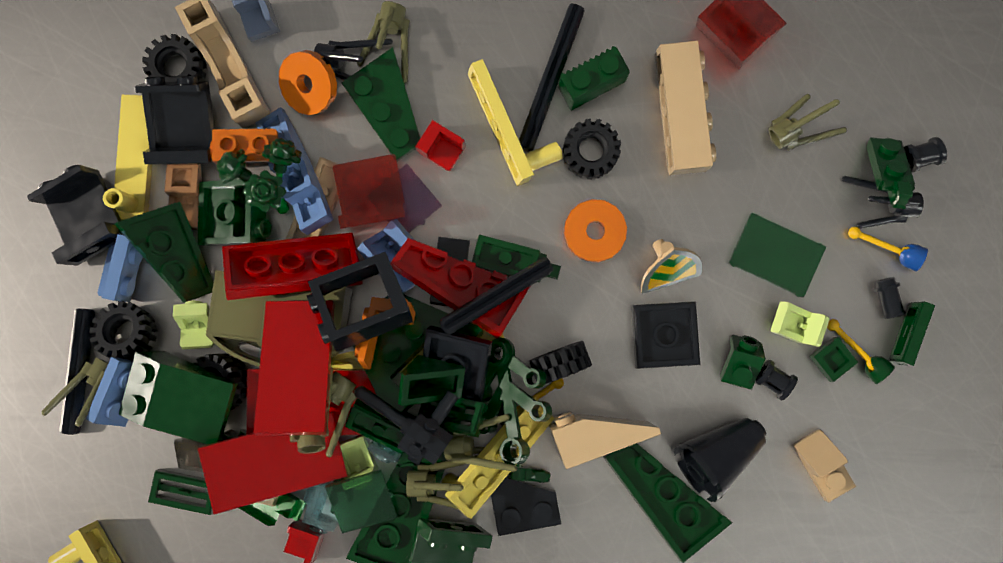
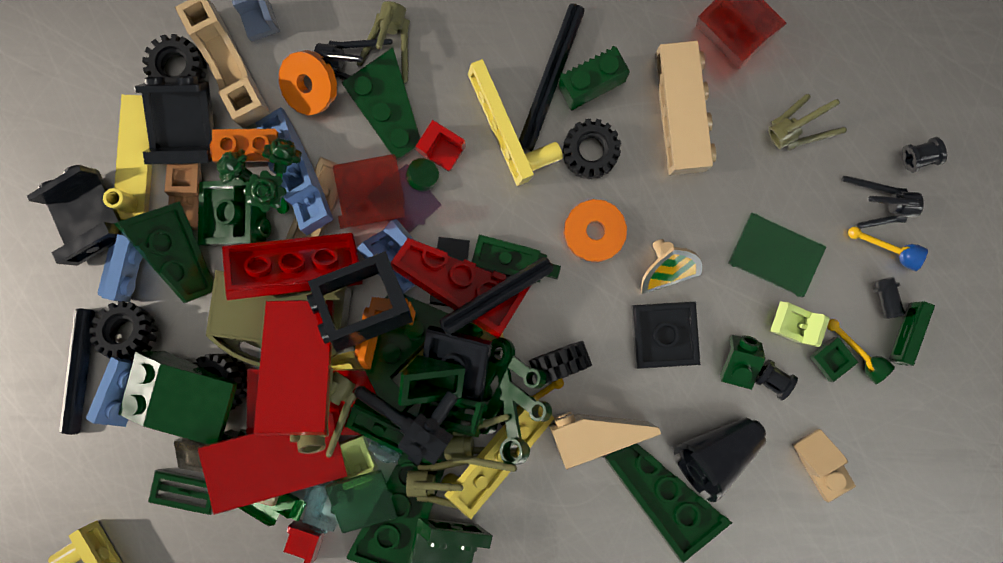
(95, 372): olive plant -> none
(192, 320): yellowish green bracket -> none
(422, 174): none -> dark green tile
(524, 507): black wing -> none
(530, 474): dark green piece -> none
(891, 170): dark green hinge -> none

